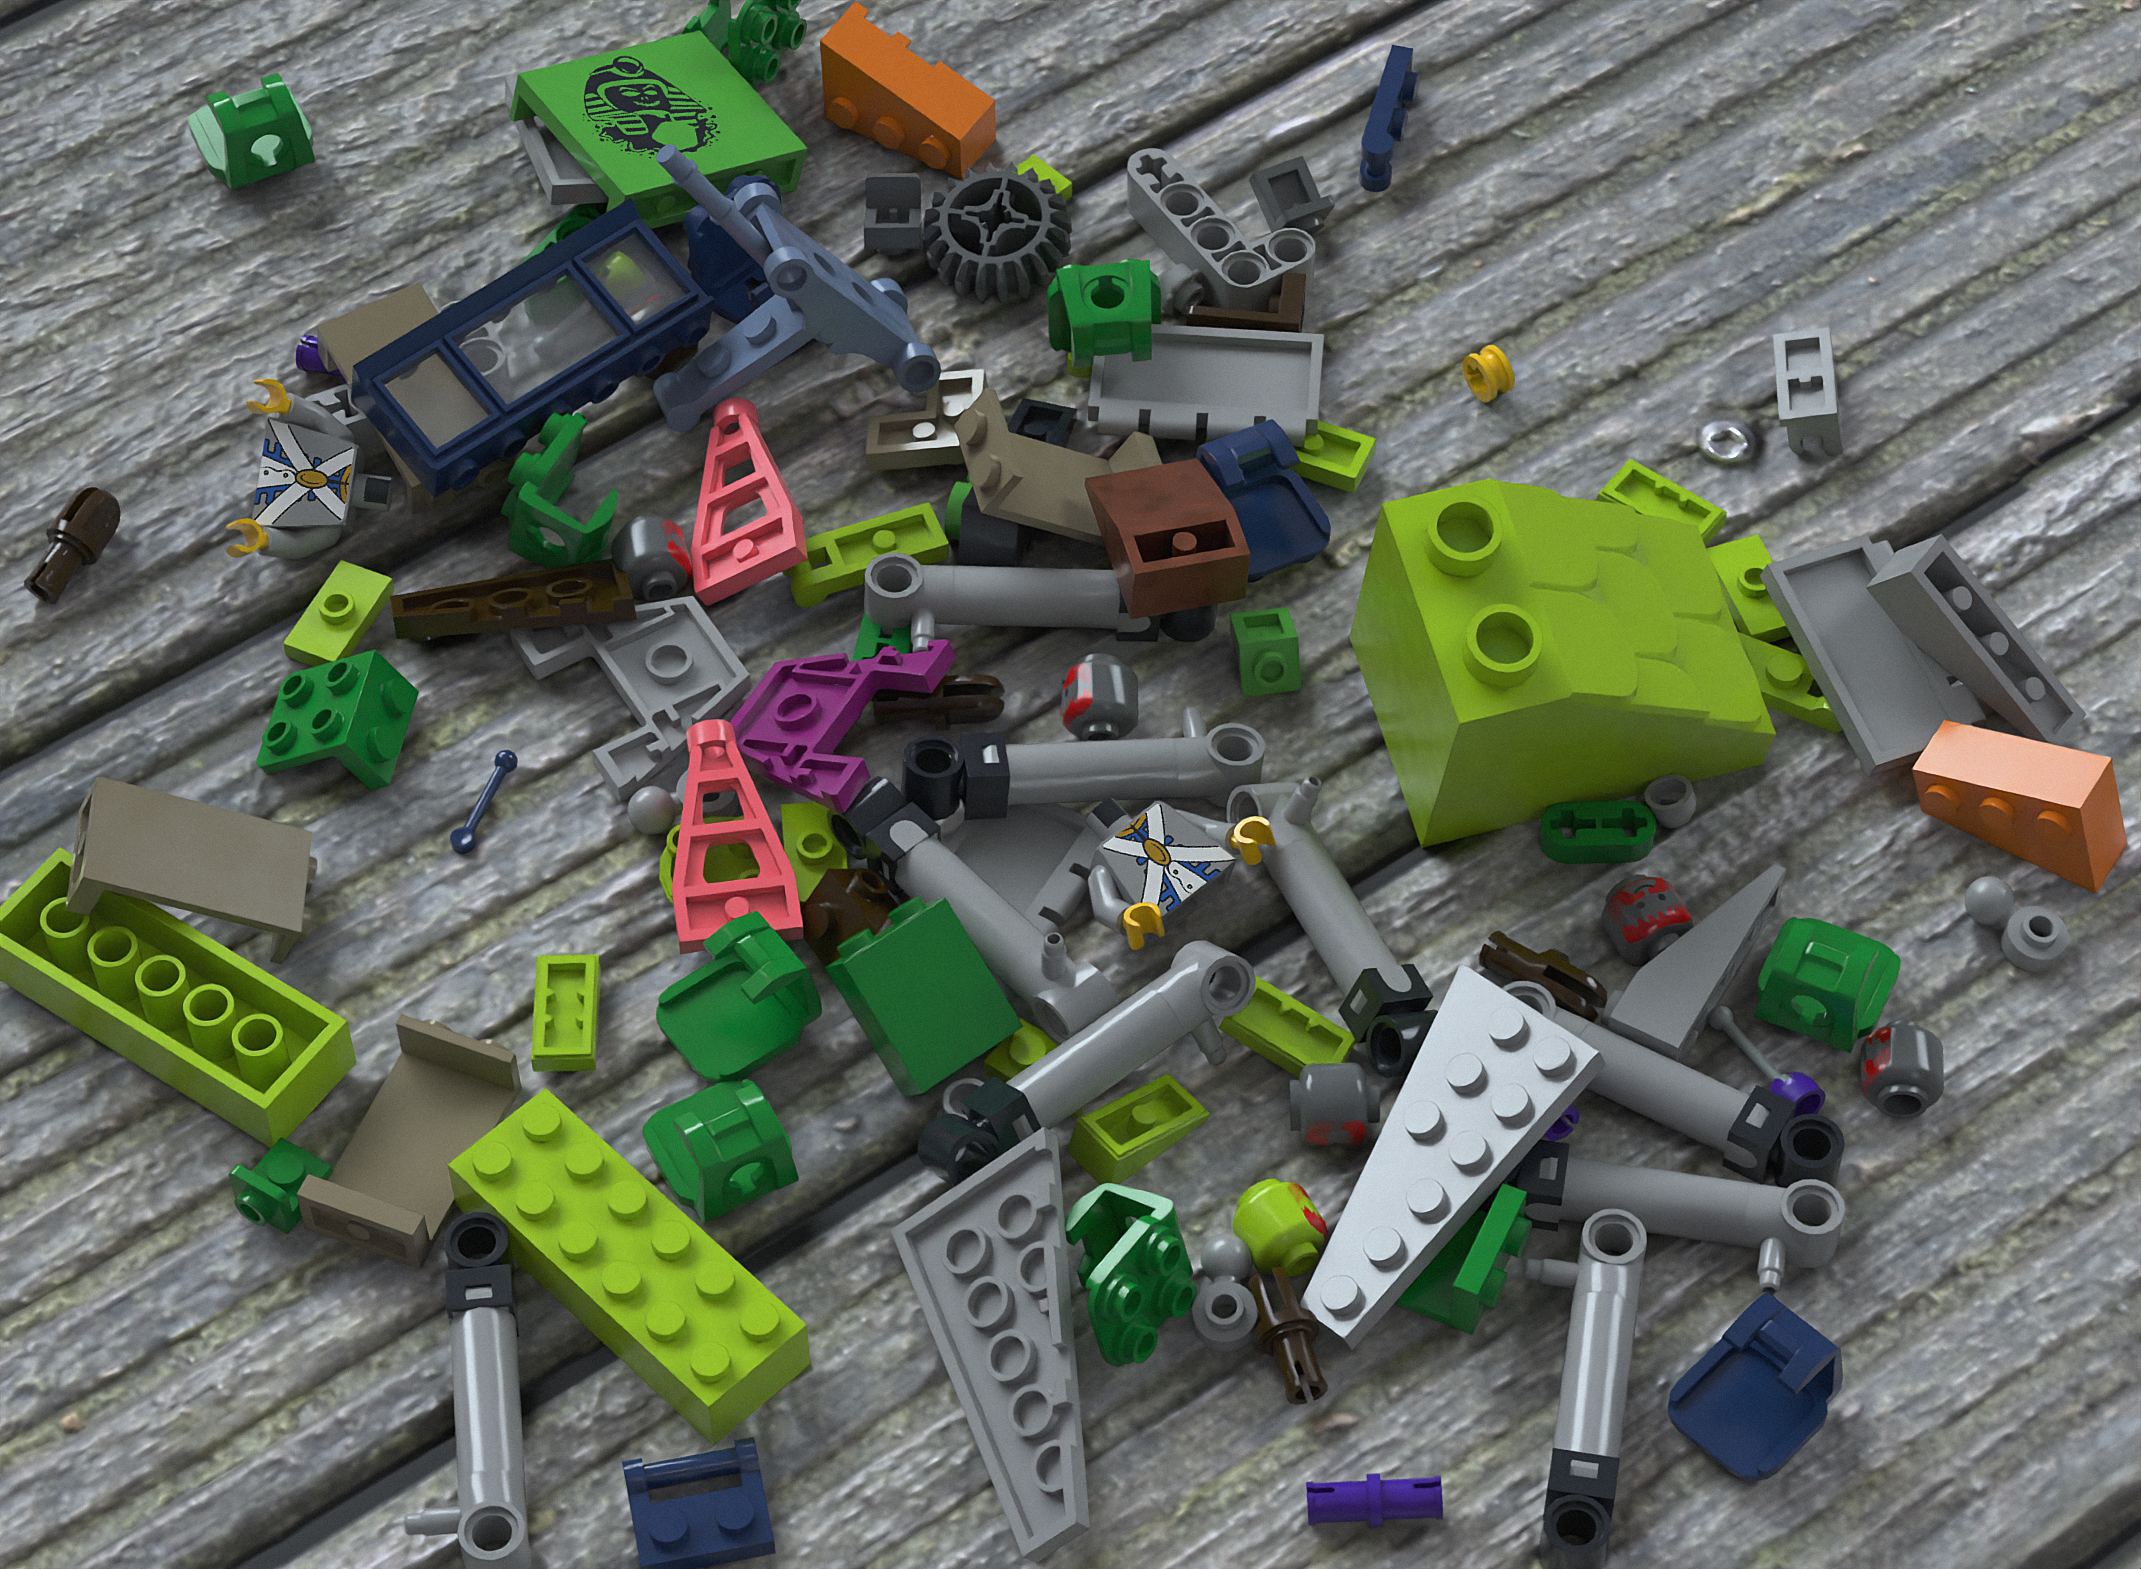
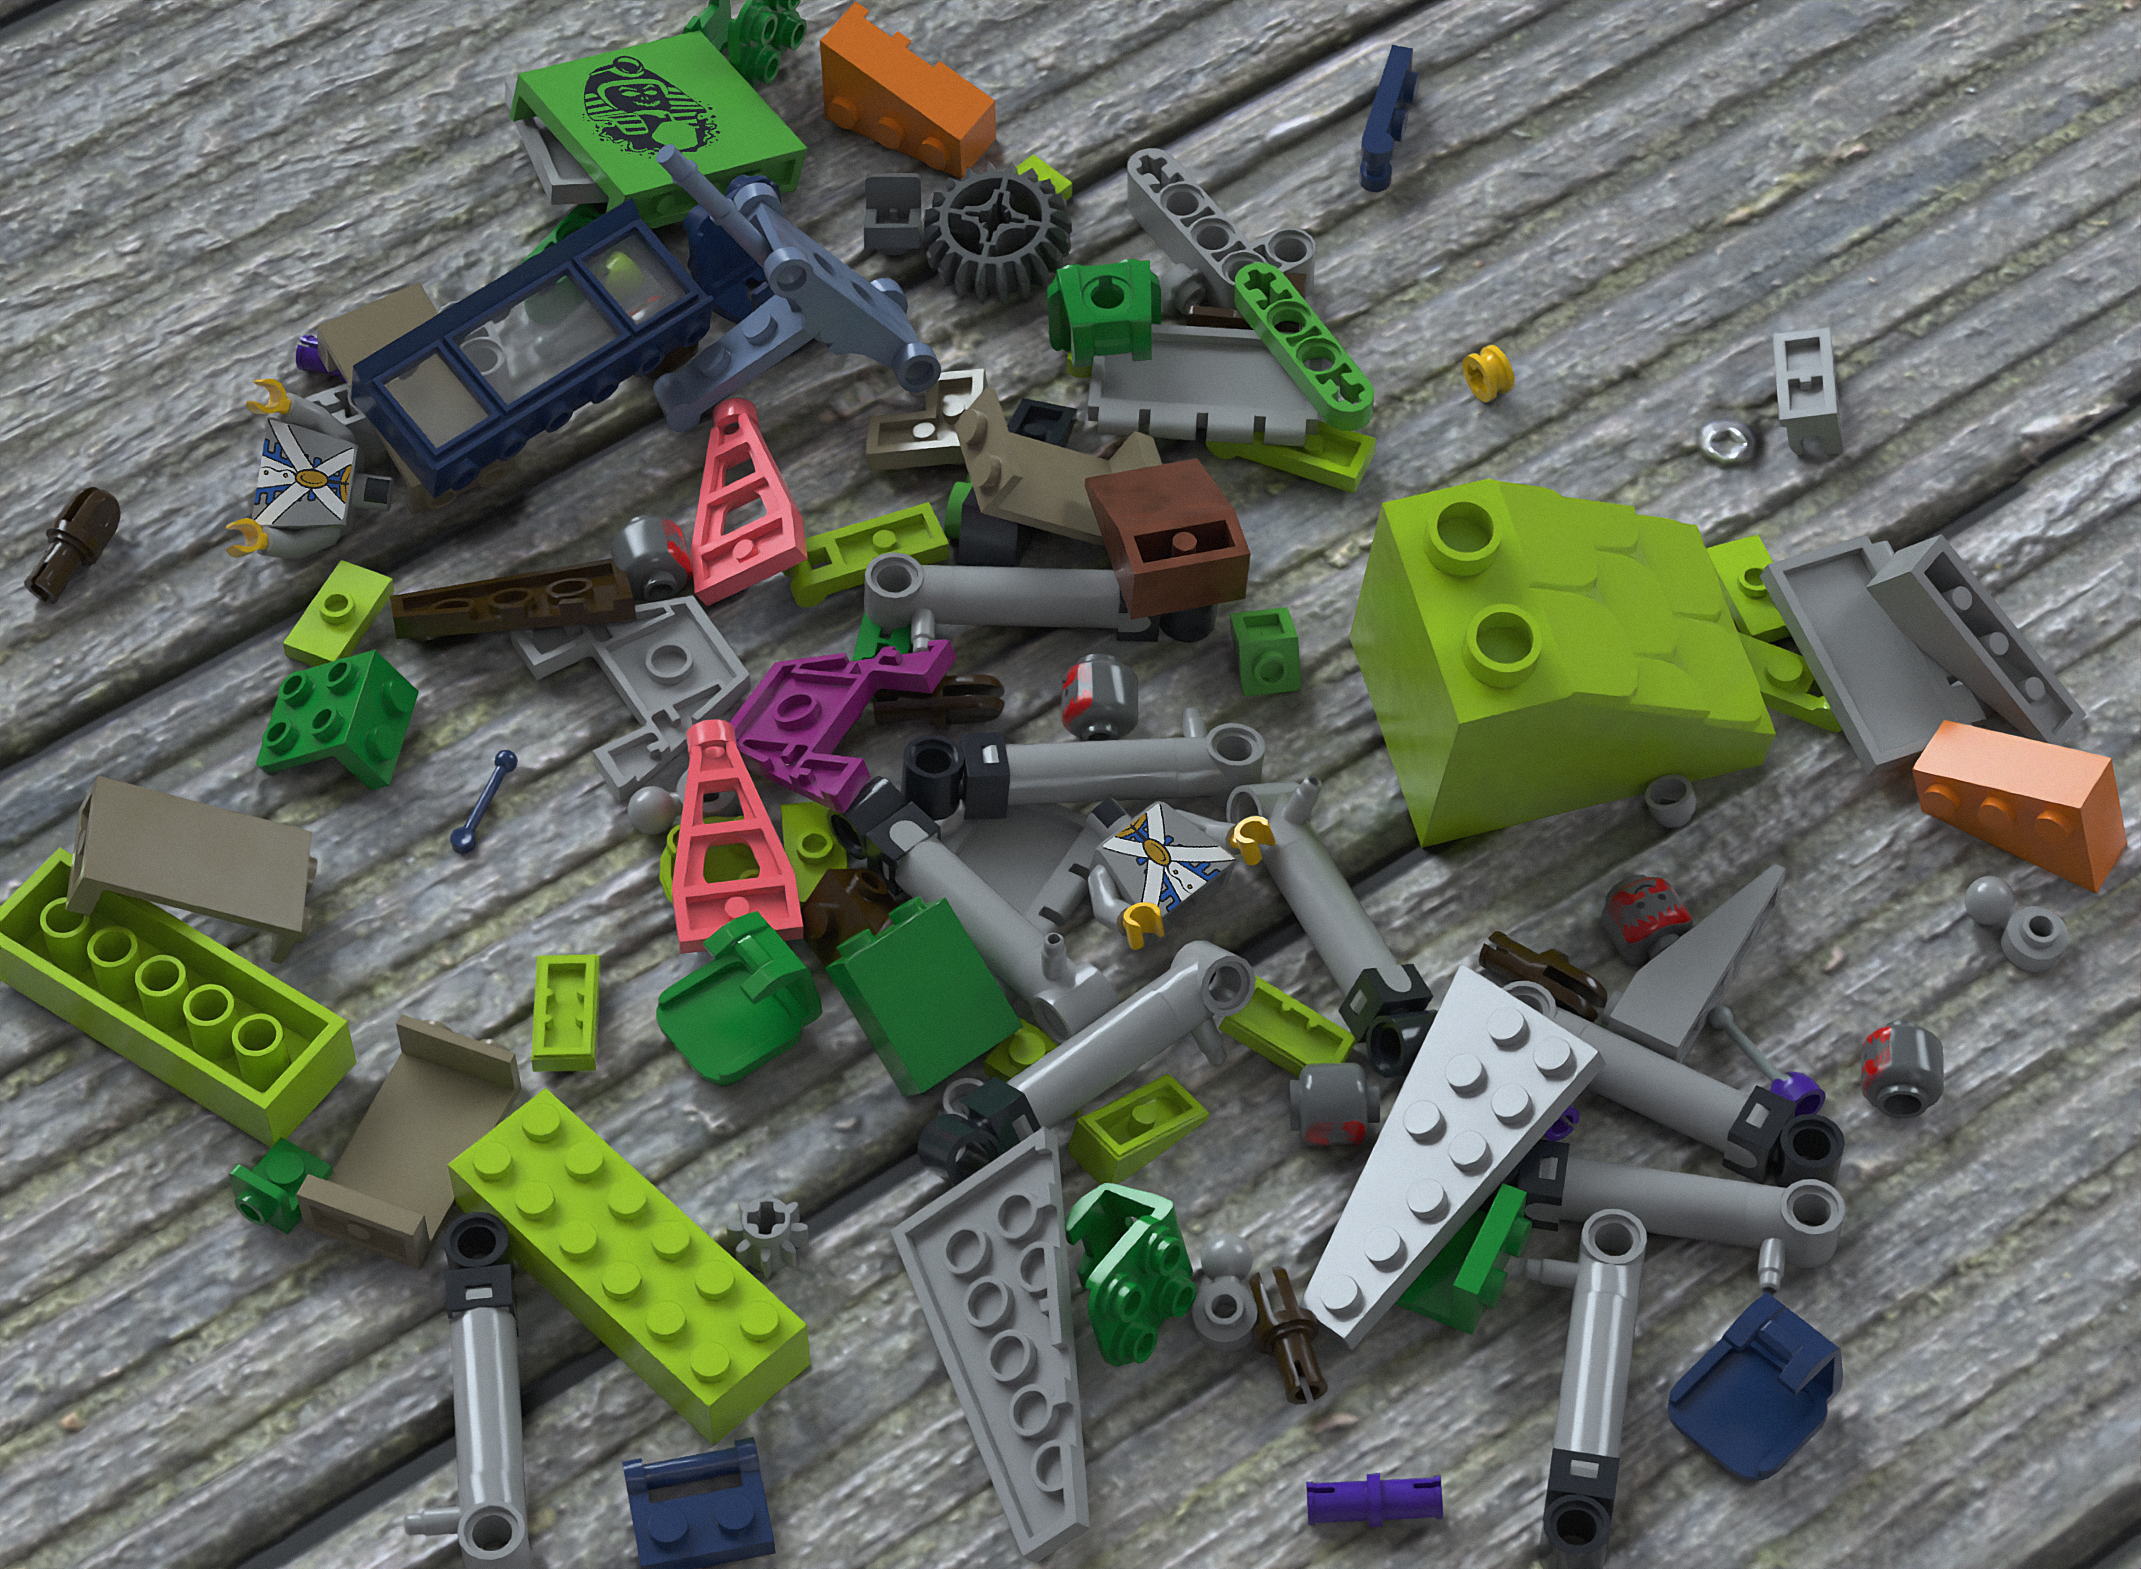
(252, 133): green piece -> none
(538, 488): green piece -> none
(720, 1148): green piece -> none
(767, 1234): none -> light grey gear
(1270, 501): dark blue piece -> none
(1280, 1227): lime head -> none
(1290, 197): dark grey bracket -> none
(1309, 343): none -> bright green beam
(1597, 832): green beam -> none
(1660, 497): lime plate -> none
(1826, 982): green piece -> none

